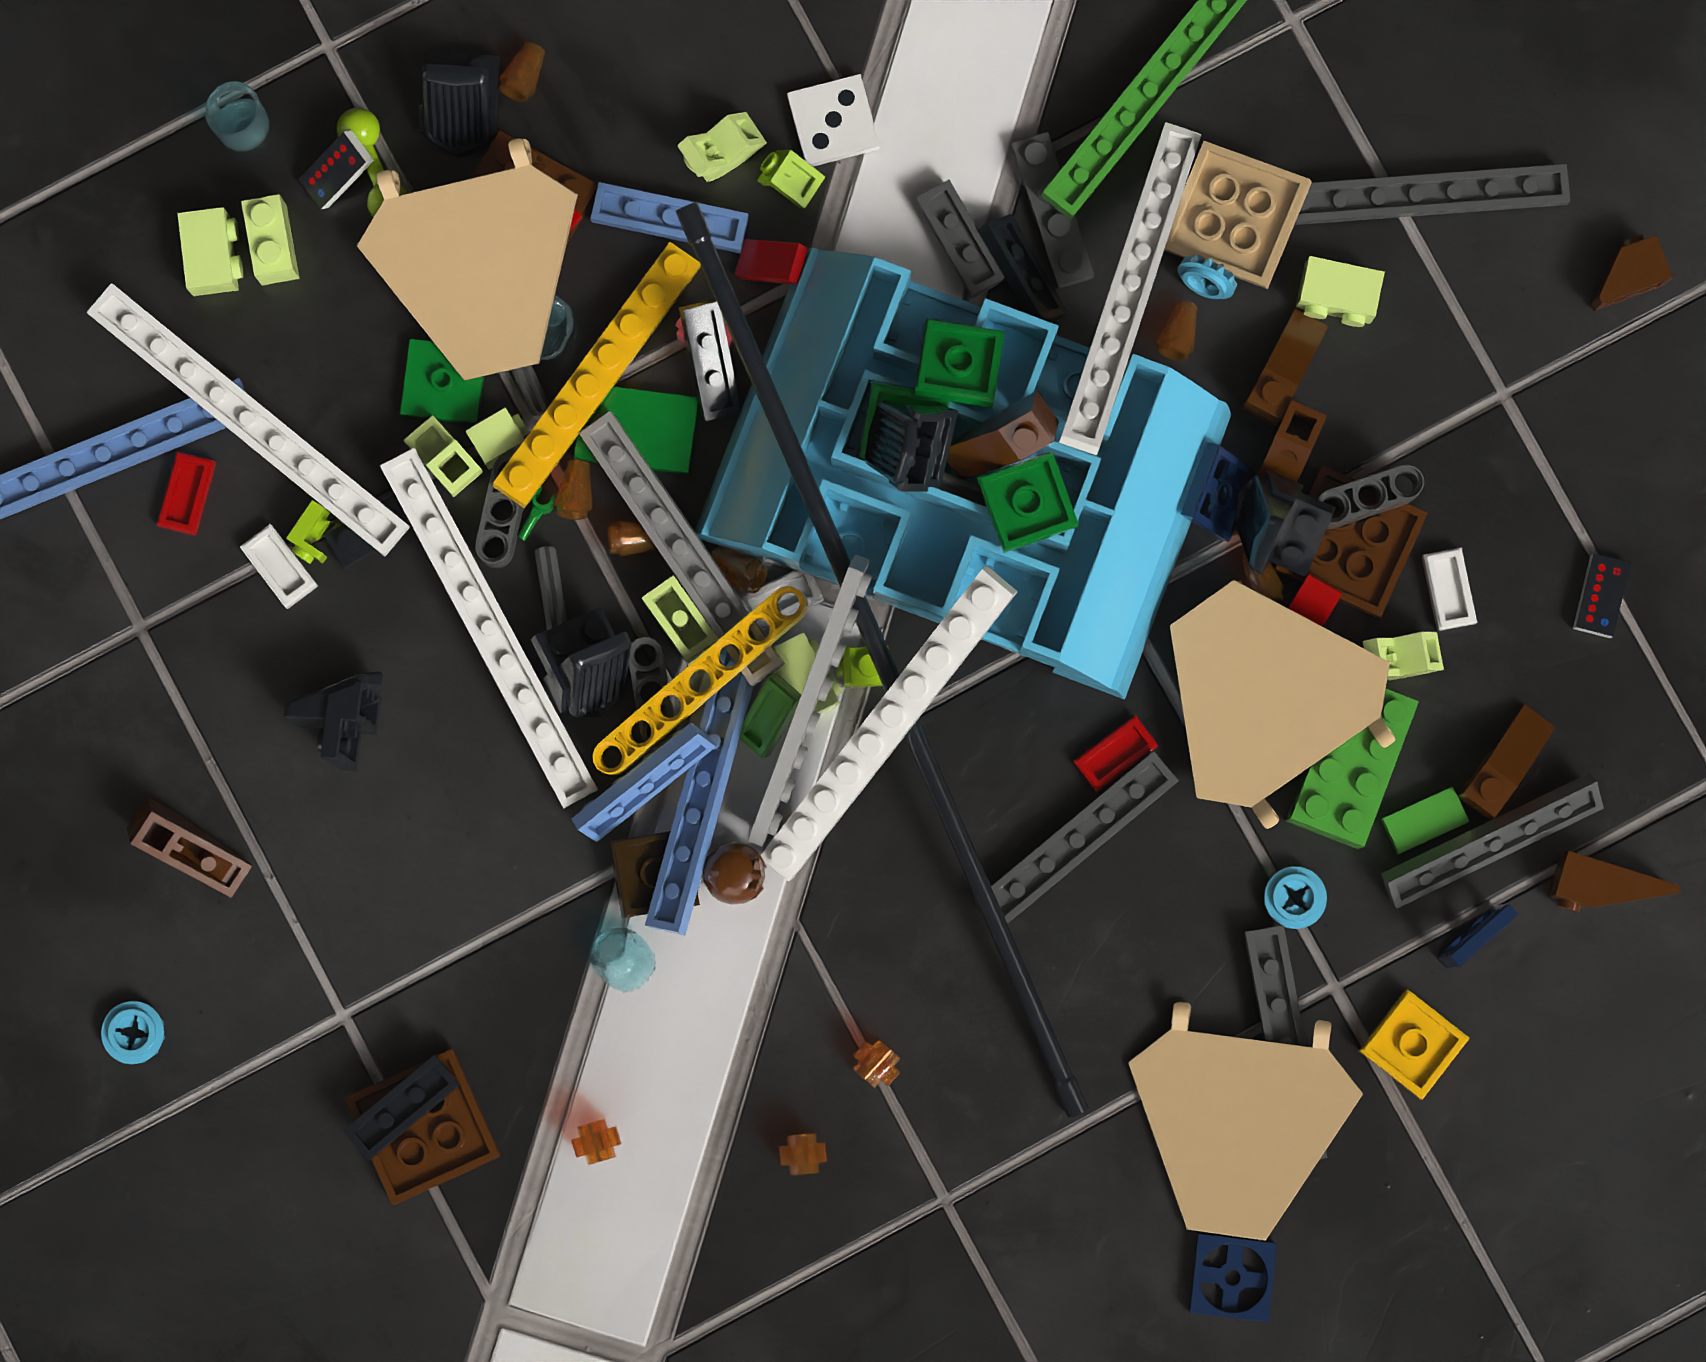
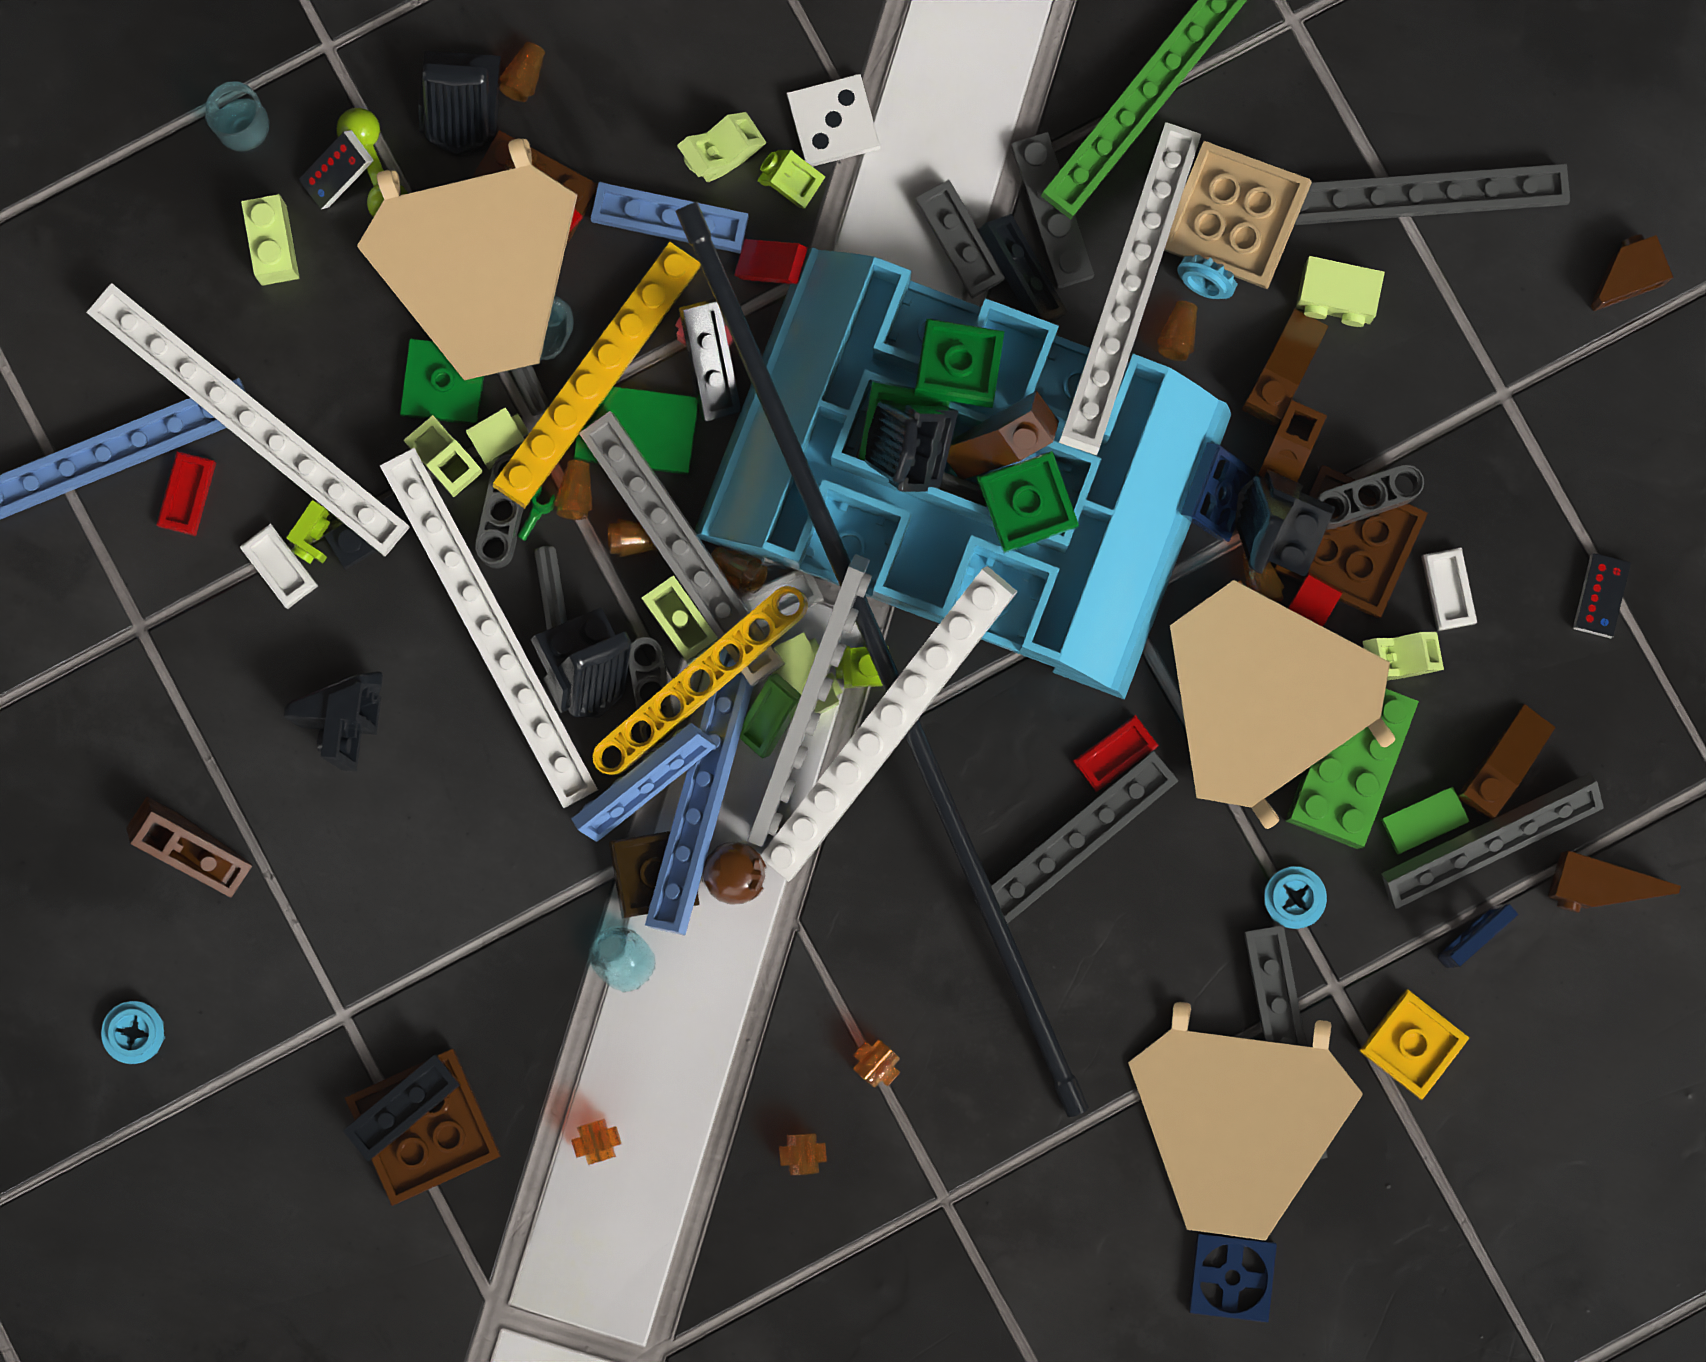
(209, 251): yellowish green brick -> none

